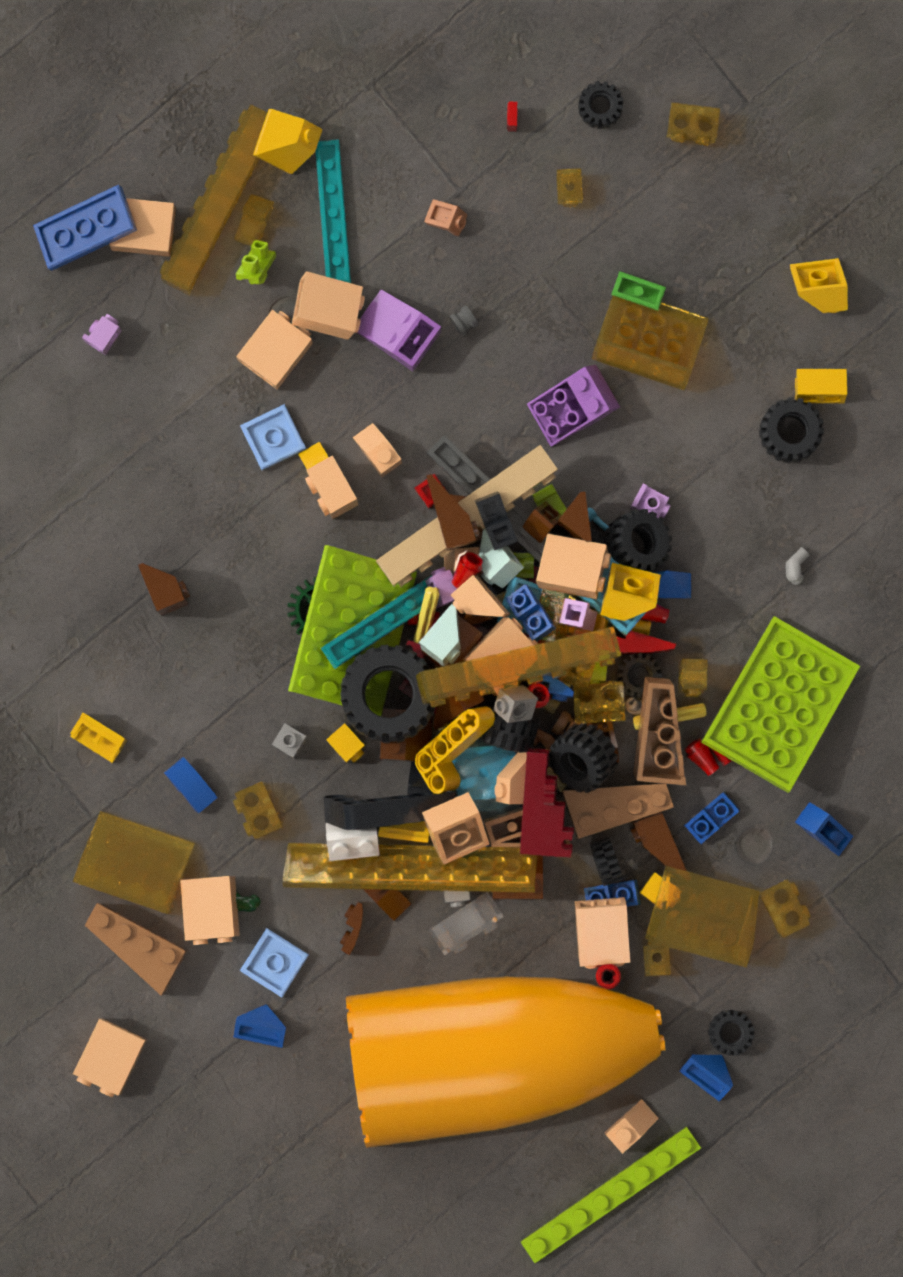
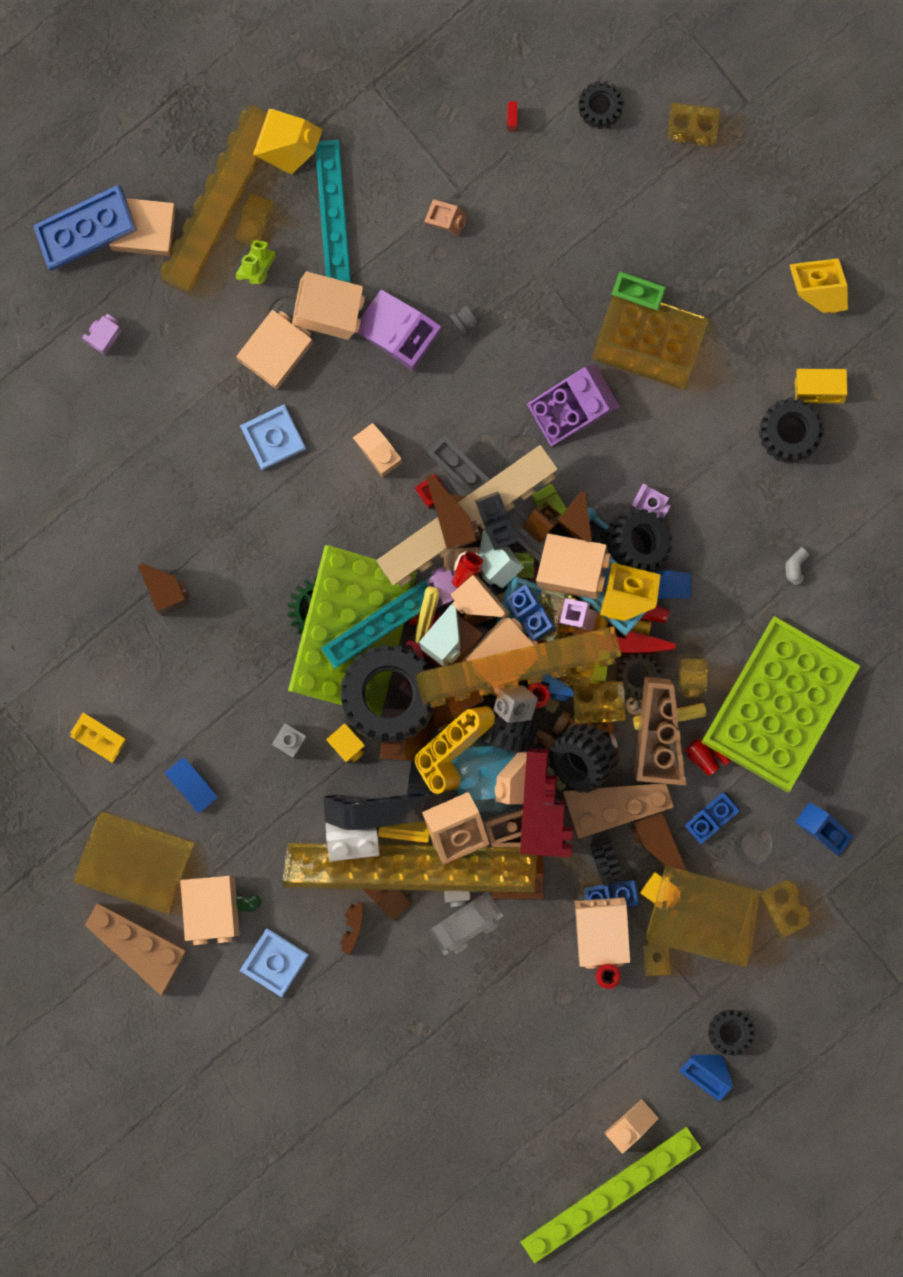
(109, 1057): light nougat brick -> none
(261, 1027): blue slope -> none
(263, 808): clear yellow brick -> none
(313, 455): yellow slope -> none
(332, 487): light nougat brick -> none
(490, 1053): light orange panel -> none
(566, 197): clear yellow brick -> none

